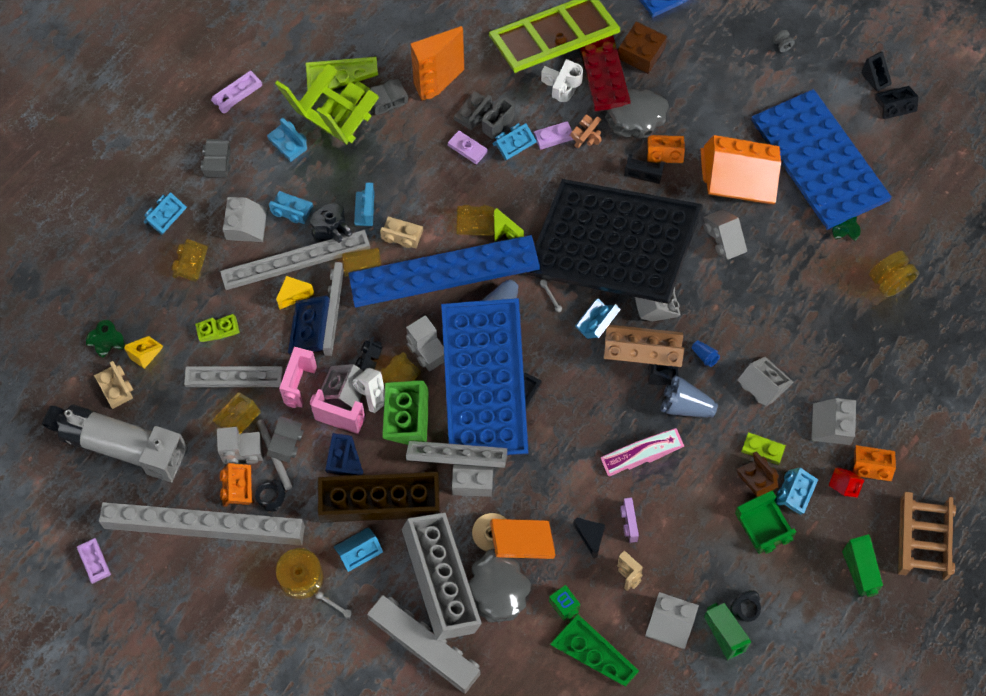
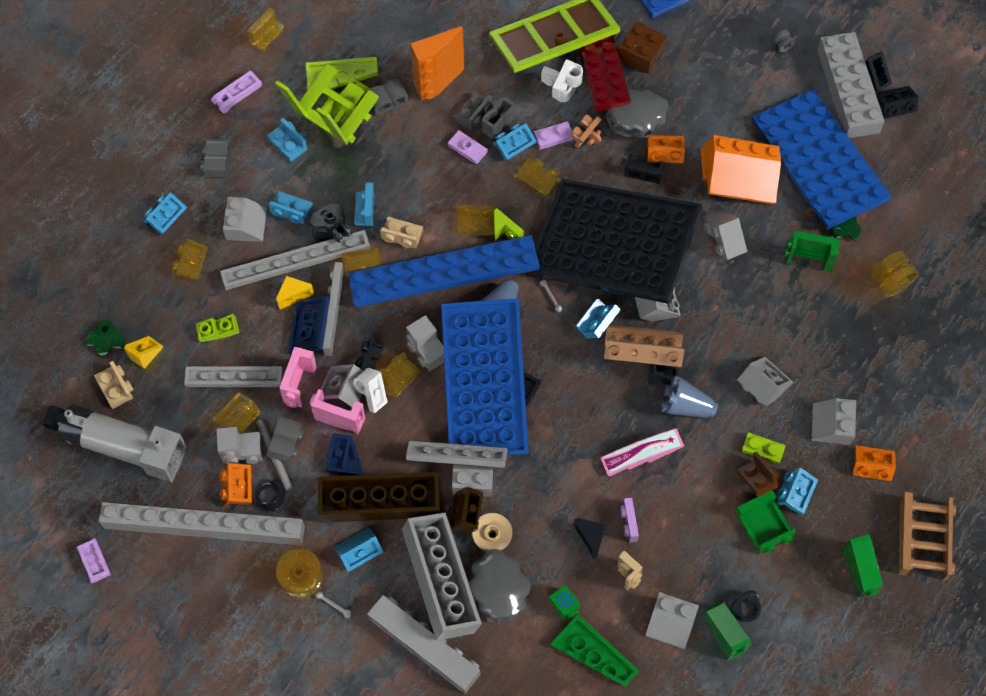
(265, 30): none -> clear yellow bracket
(406, 411): bright green slope -> none
(466, 511): none -> dark brown brick
(522, 539): orange tile -> none
(538, 177): none -> clear yellow bracket
(707, 354): blue cone -> none
(813, 247): none -> green panel
(846, 482): red panel -> none
(850, 85): none -> light grey brick

